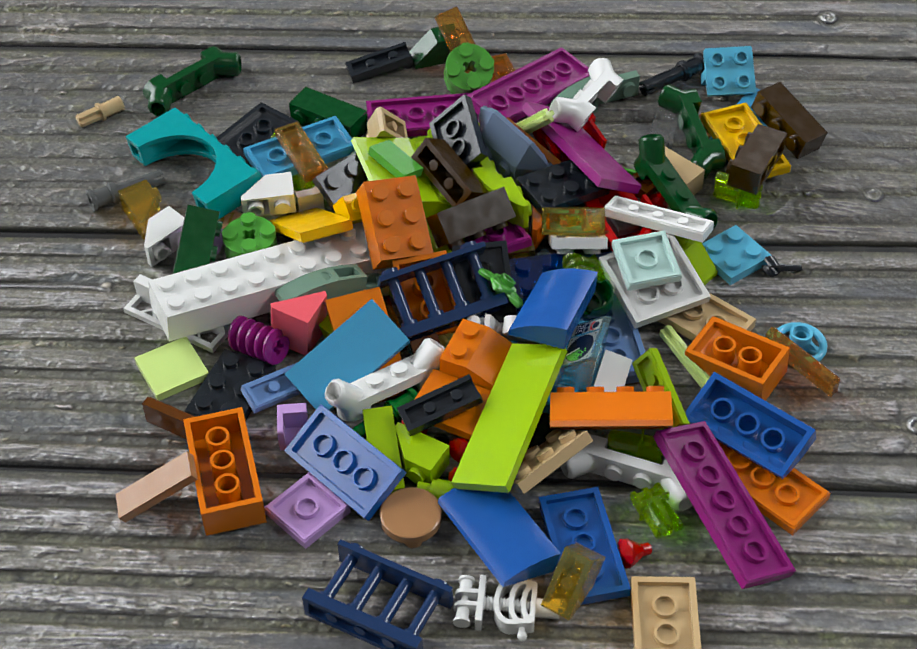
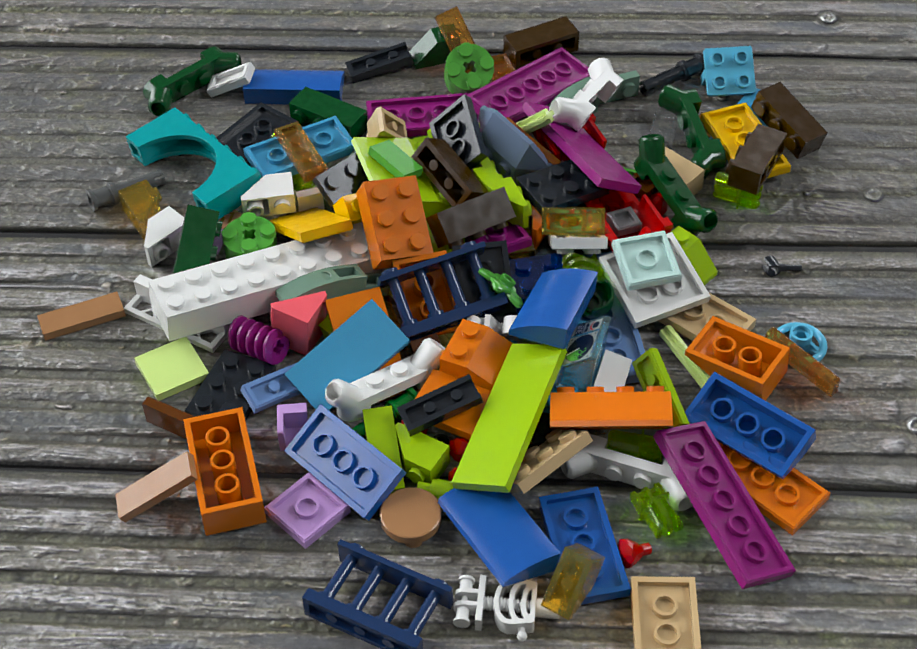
(81, 315): none -> medium nougat tile
(100, 111): tan axle -> none
(230, 79): none -> white tile
(283, 85): none -> blue slope
(539, 40): none -> dark brown brick
(659, 218): white tile -> none
(735, 254): medium azure plate -> none

